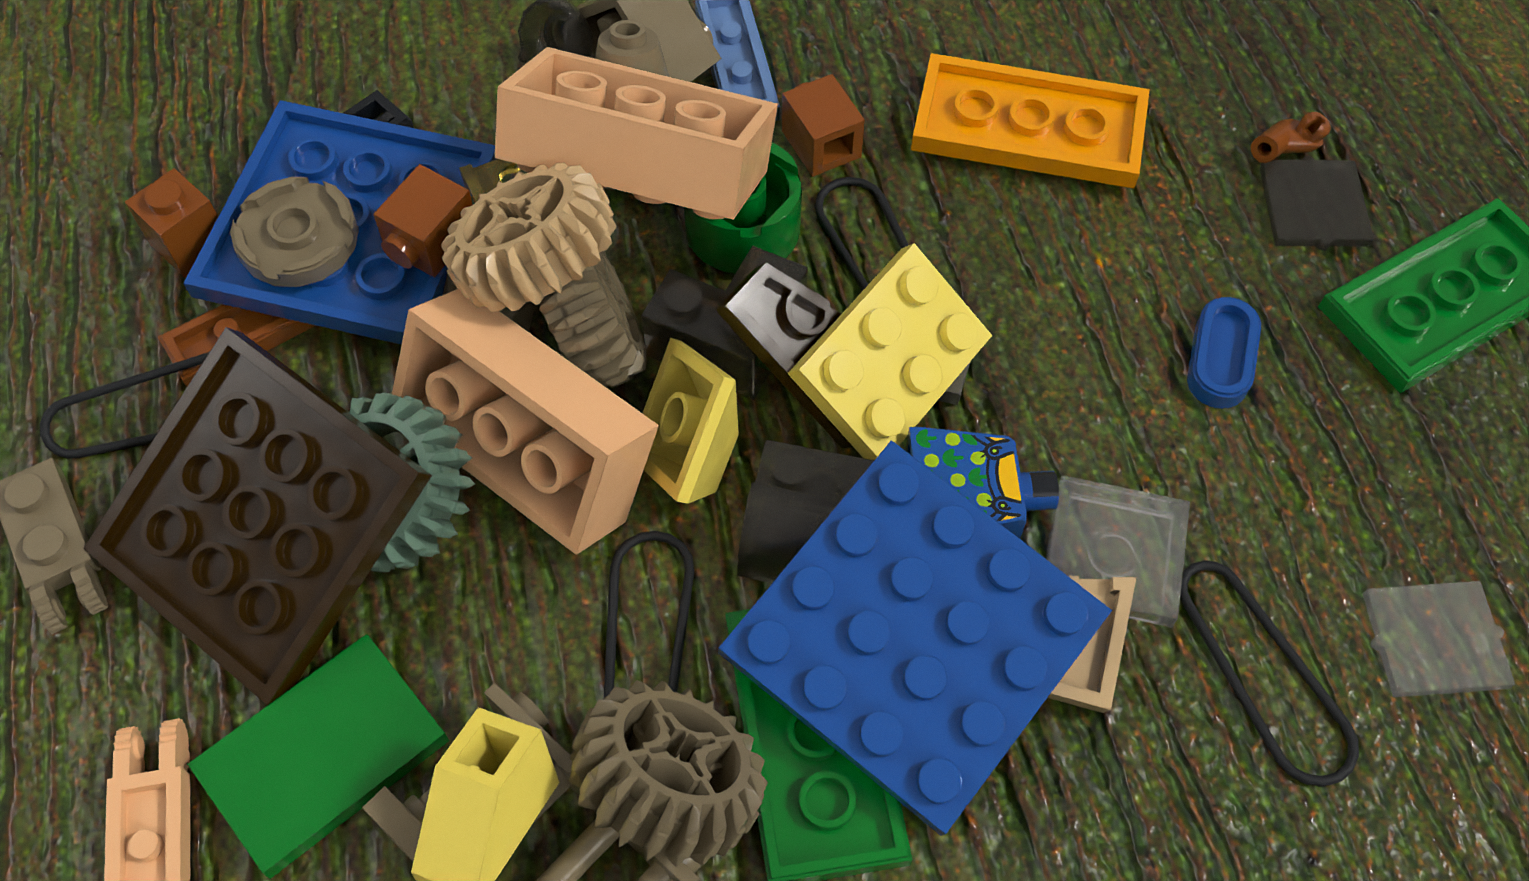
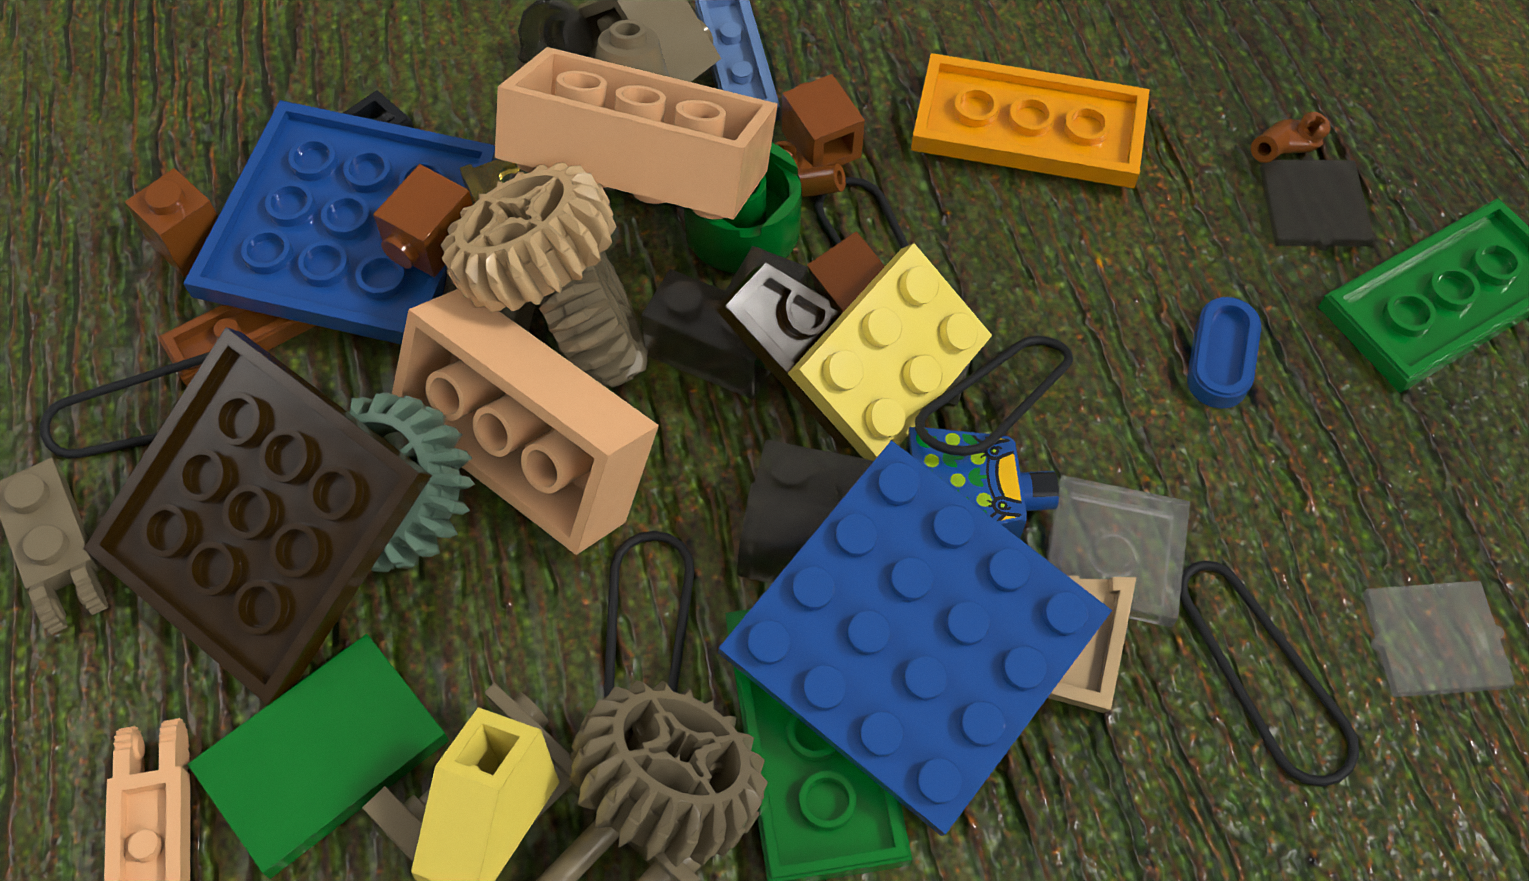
(294, 232): dark tan tile -> none
(696, 424): light yellow slope -> none
(818, 179): none -> dark orange arm
(844, 271): none -> dark orange brick
(977, 375): none -> black piece

